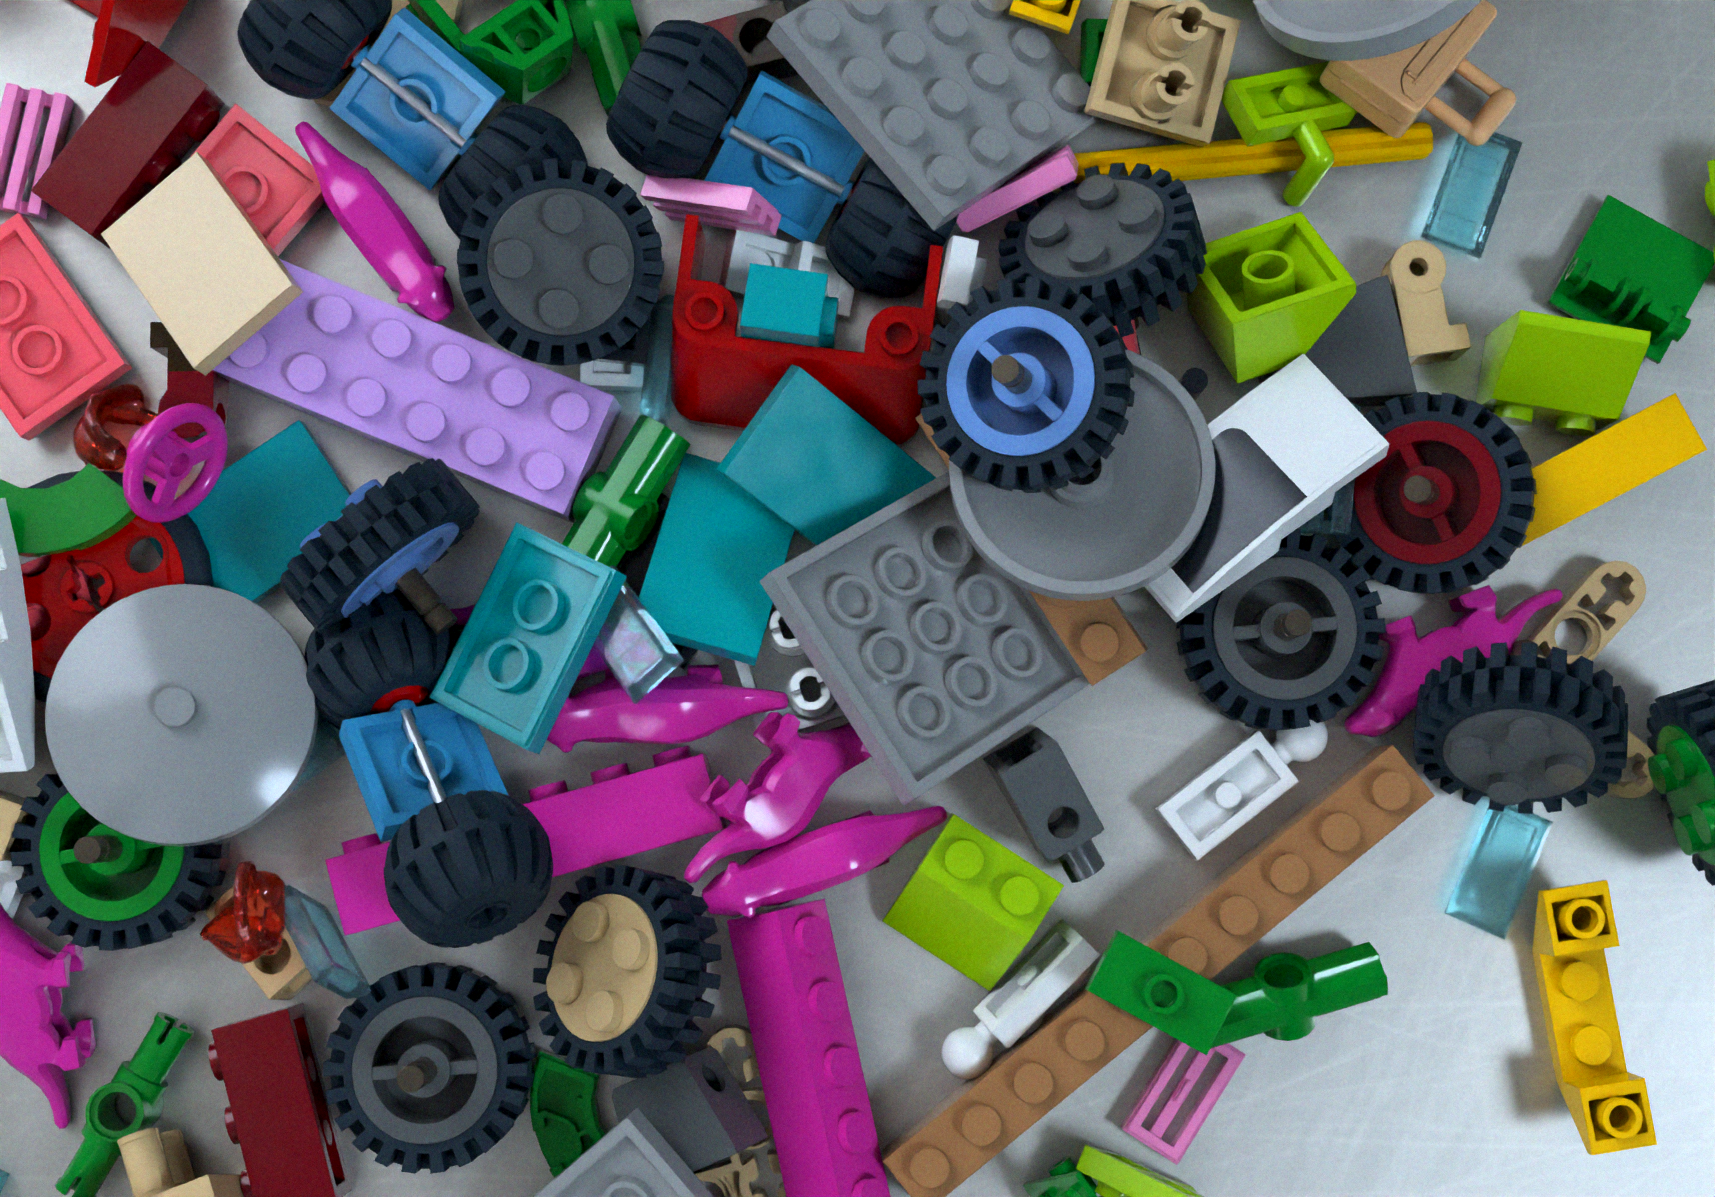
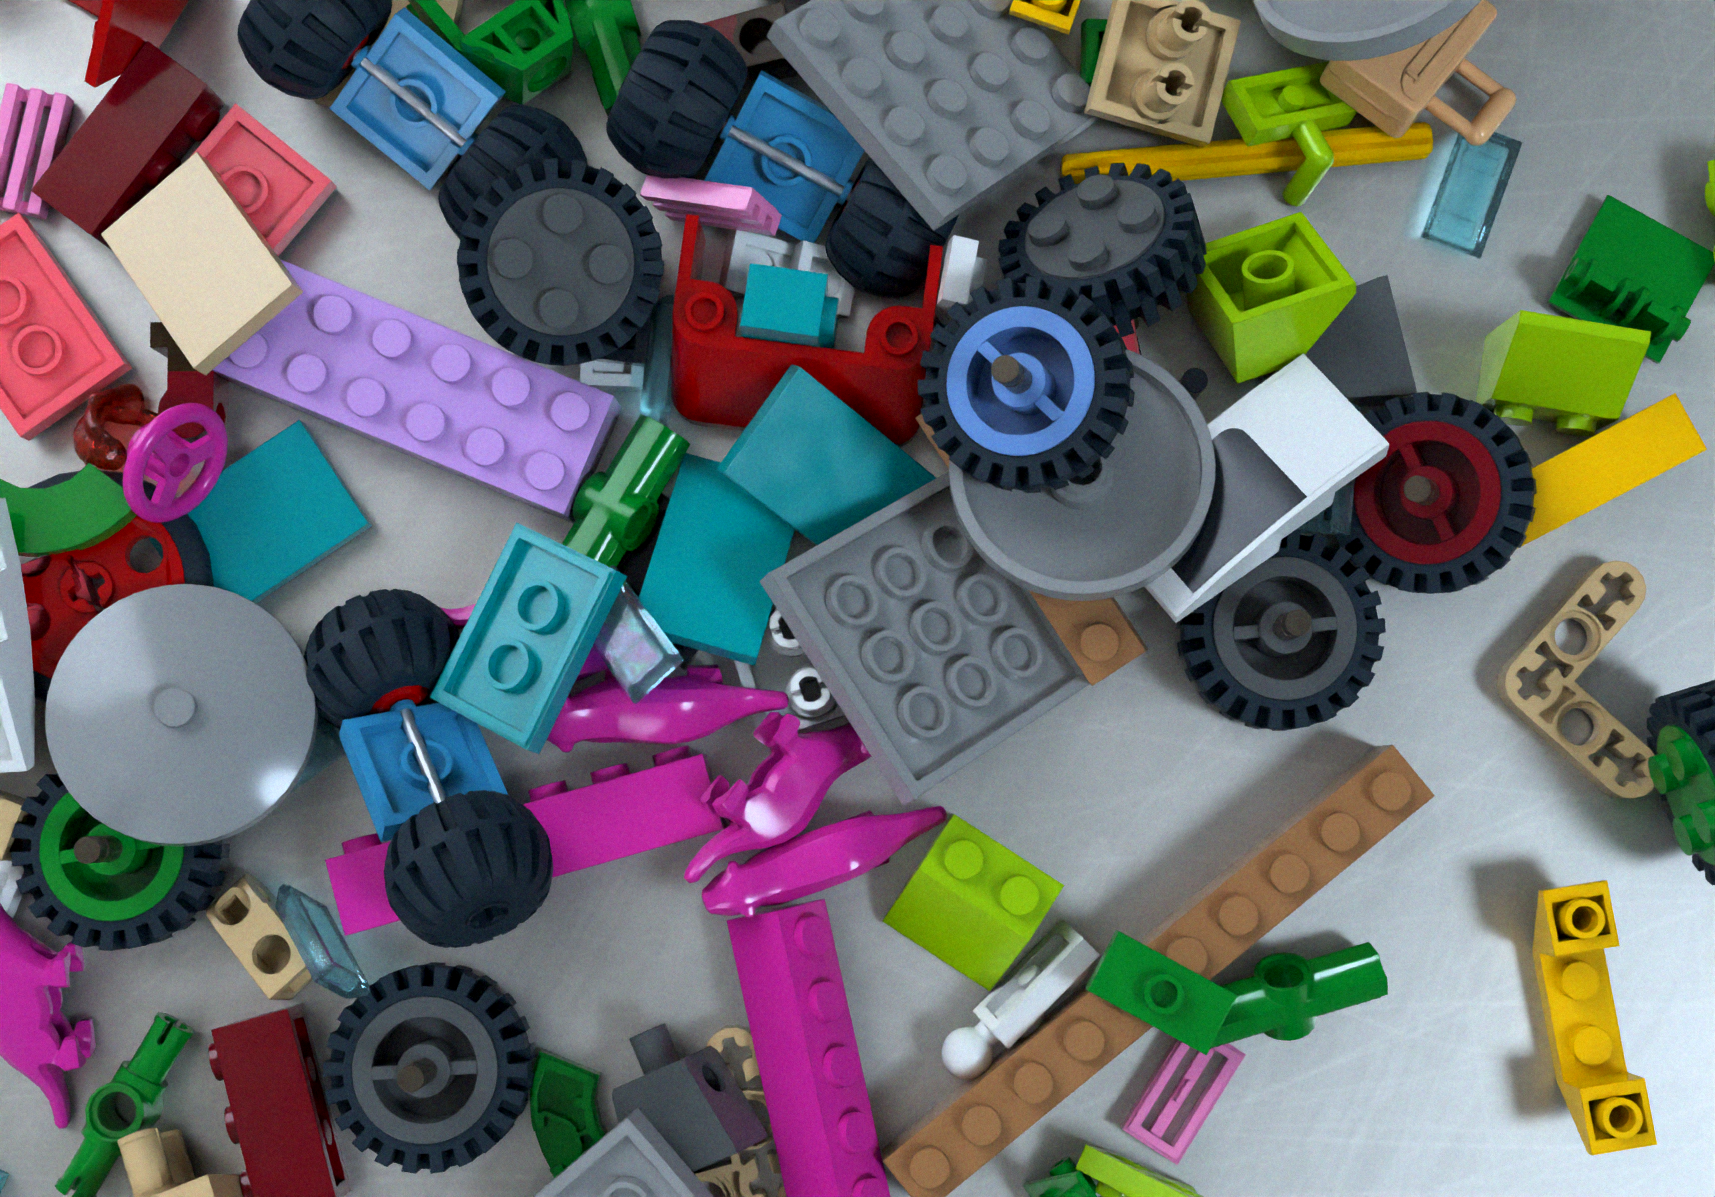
(256, 919): clear red piece -> none
(378, 228): dark pink animal -> none
(383, 545): black wheel -> none
(626, 972): wheel -> none
(1035, 181): bright pink tile -> none
(1037, 782): dark grey torso -> none
(1238, 786): white plate -> none
(1413, 657): dark pink animal -> none
(1415, 283): tan leg -> none
(1498, 869): clear light blue tile -> none
(1521, 728): black wheel -> none

